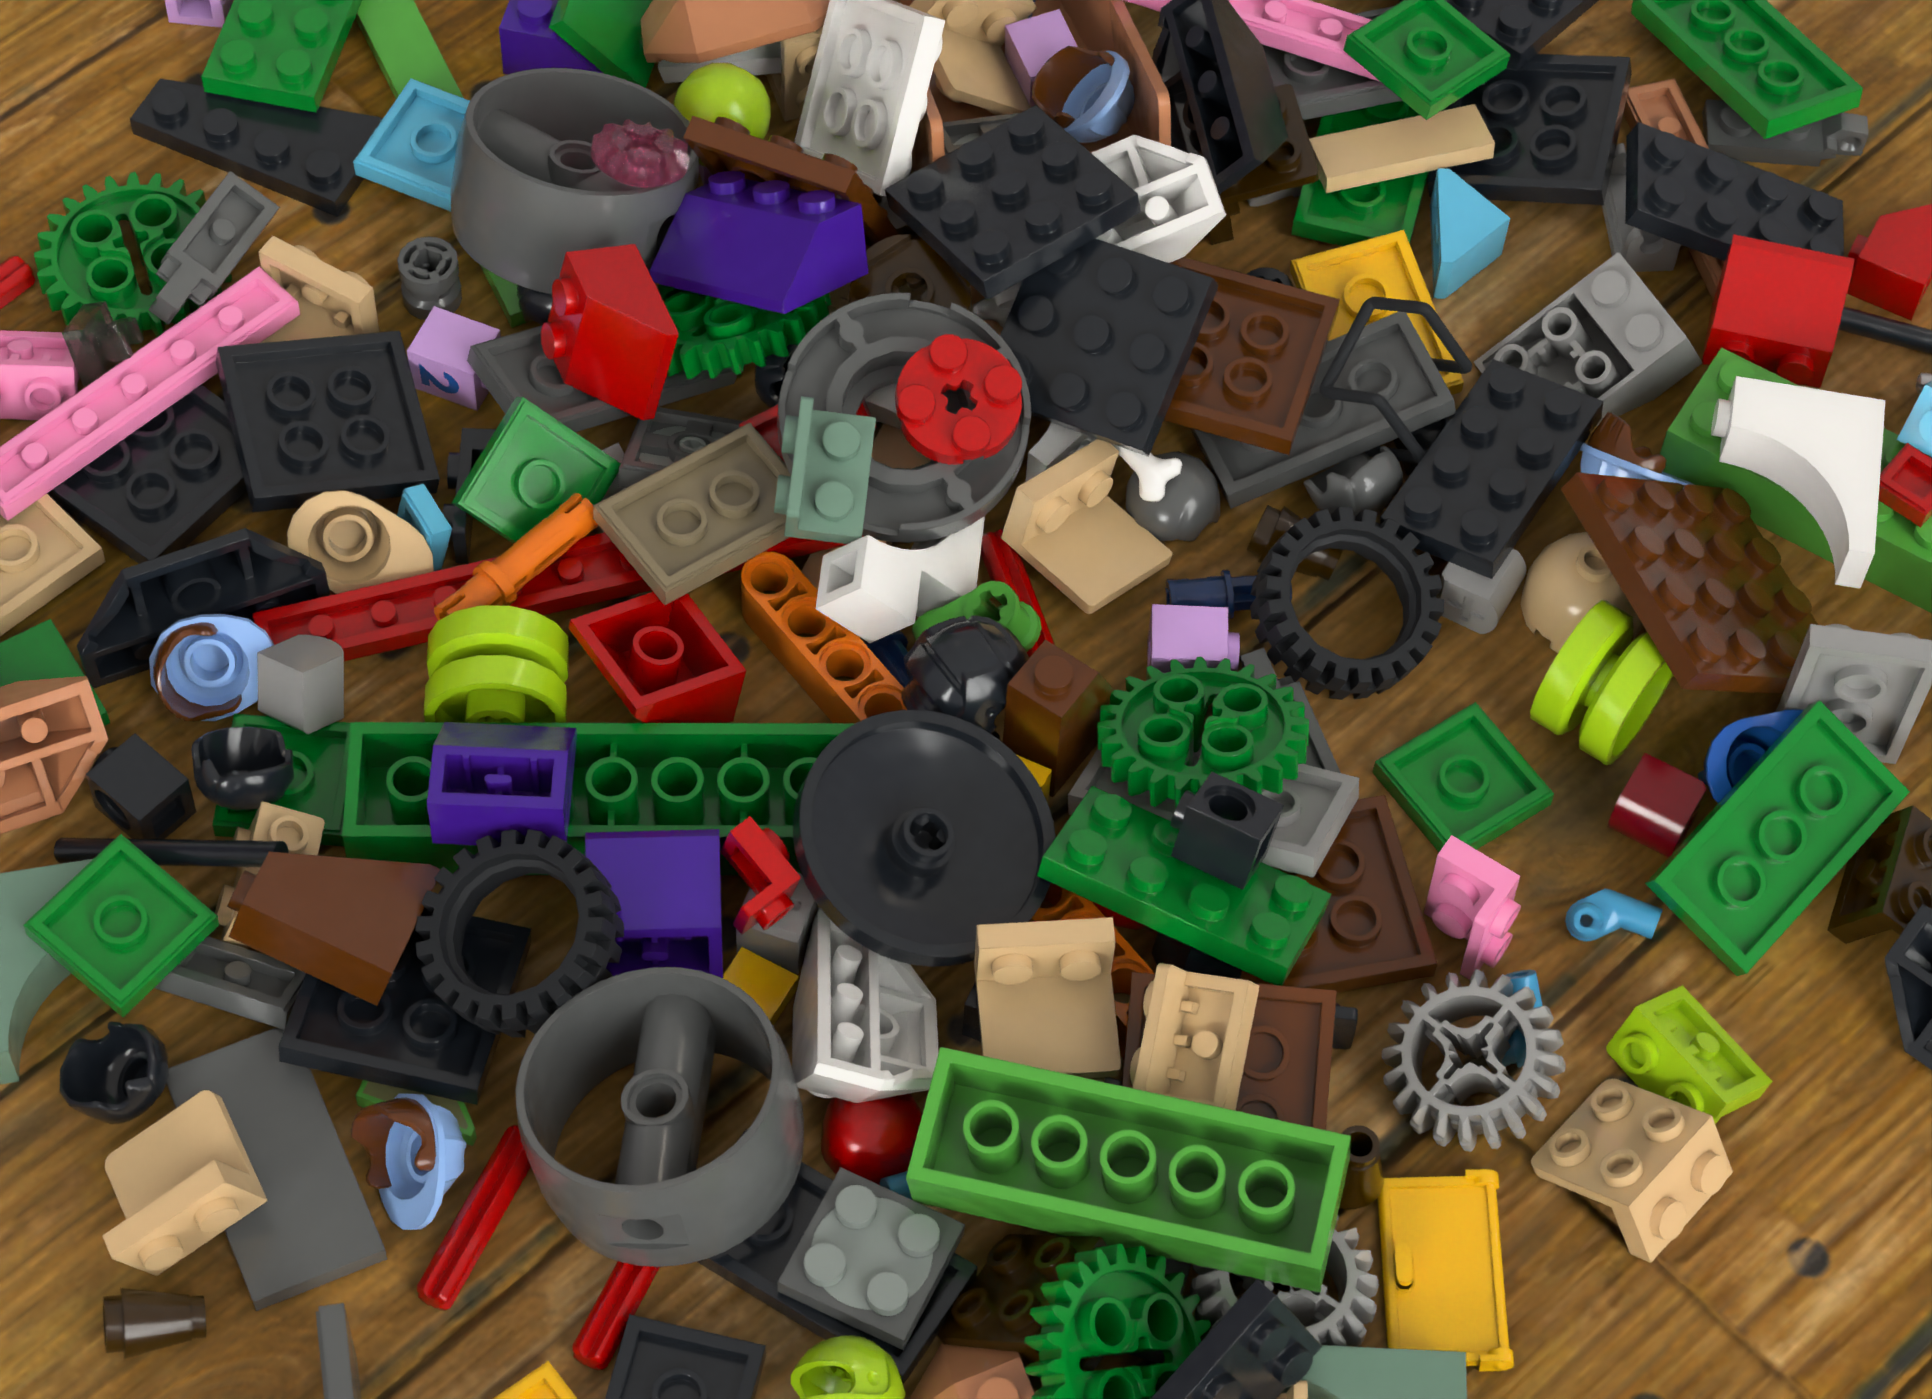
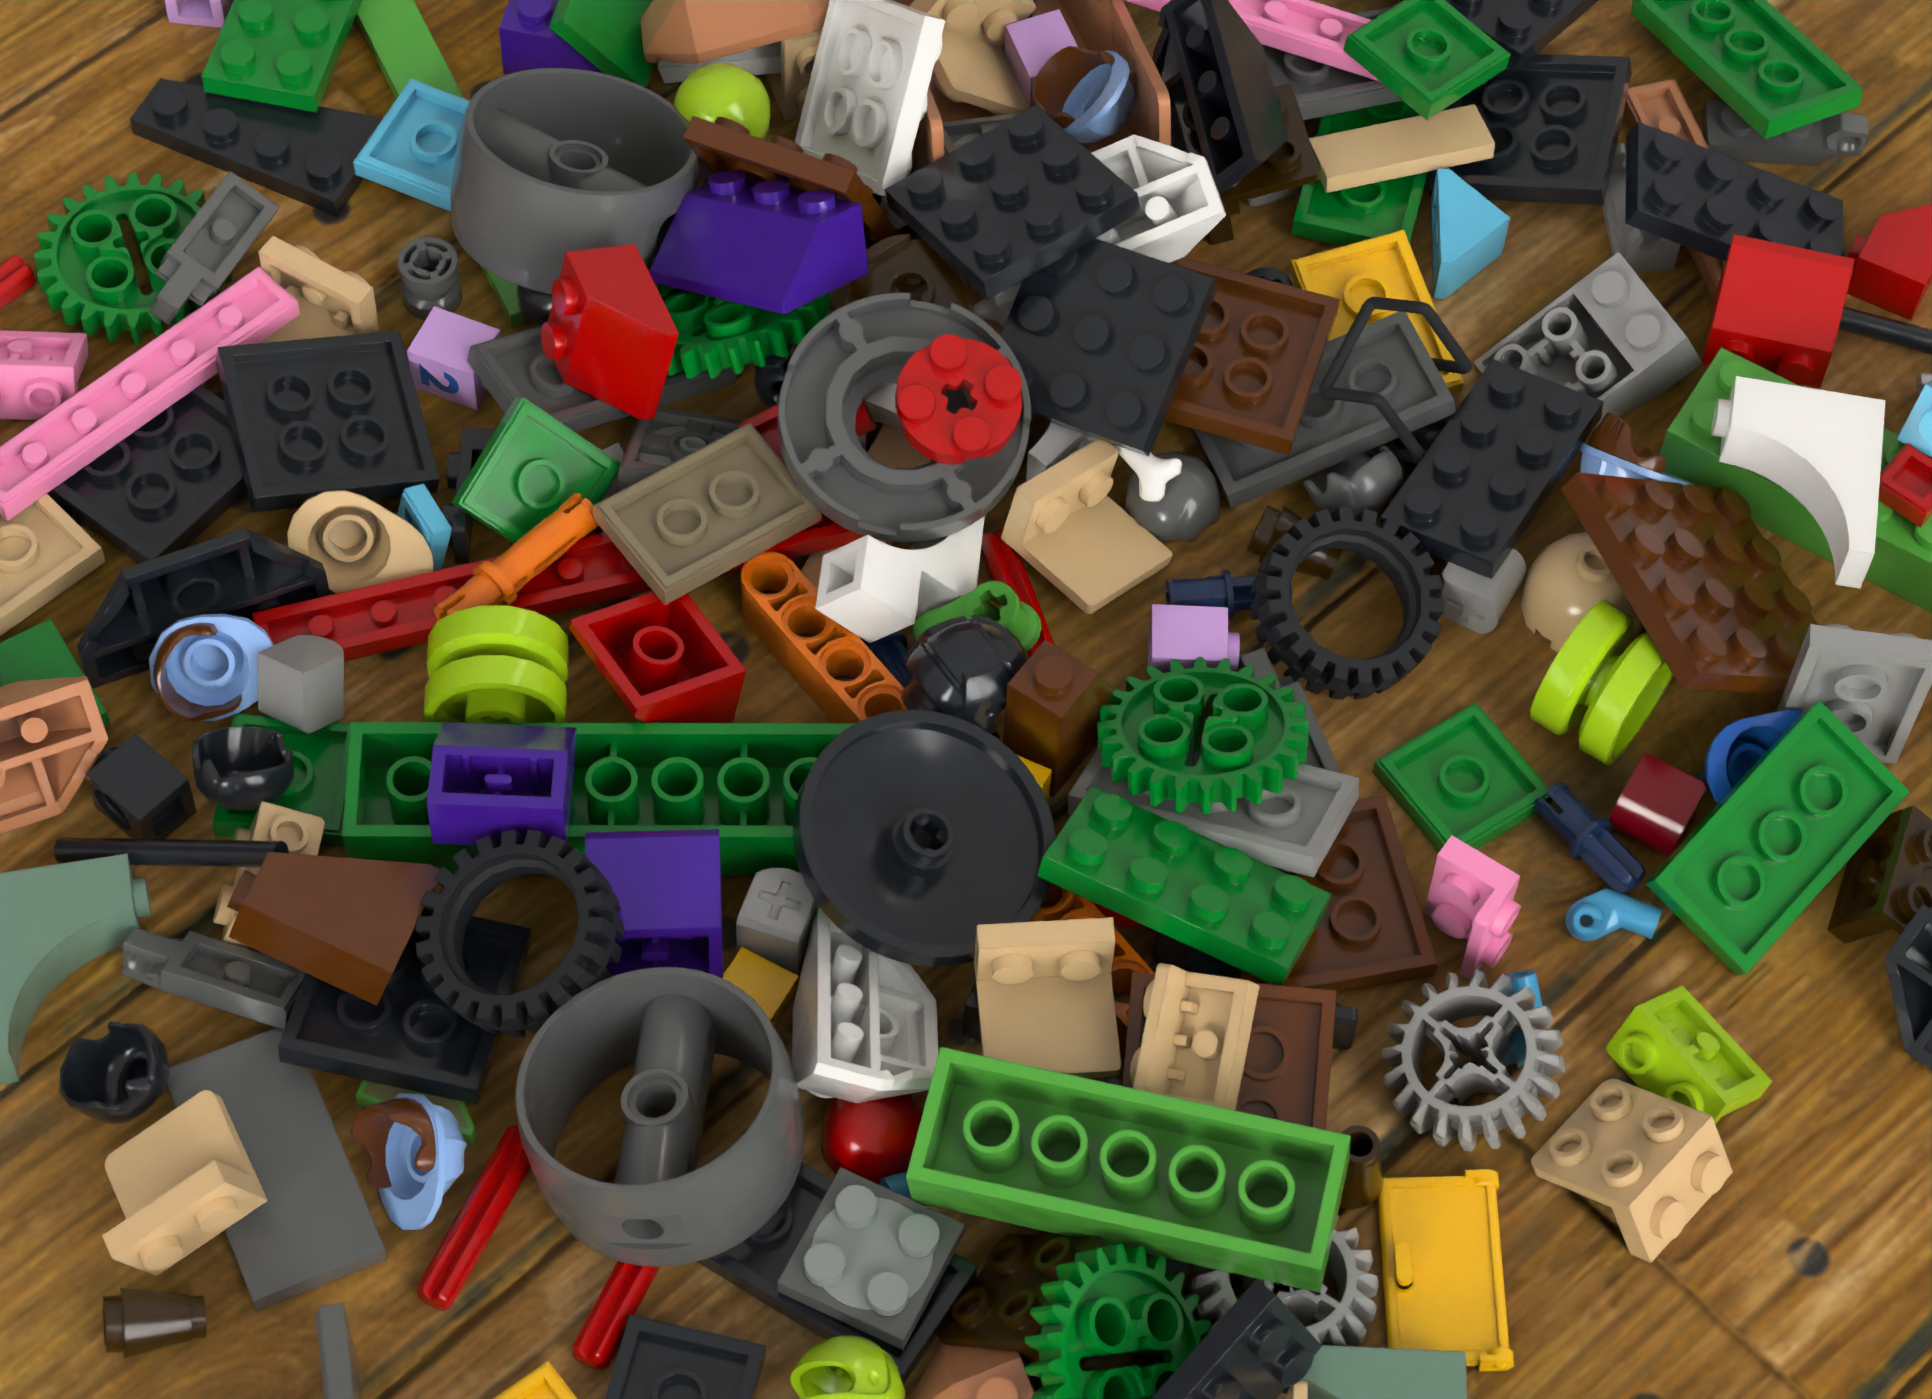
(98, 341): clear smoke tile -> none
(121, 925): green tile -> none
(640, 154): clear pink gear -> none
(764, 865): red bracket -> none
(828, 476): sand green bracket -> none
(1225, 829): black brick -> none
(1591, 839): none -> dark blue axle

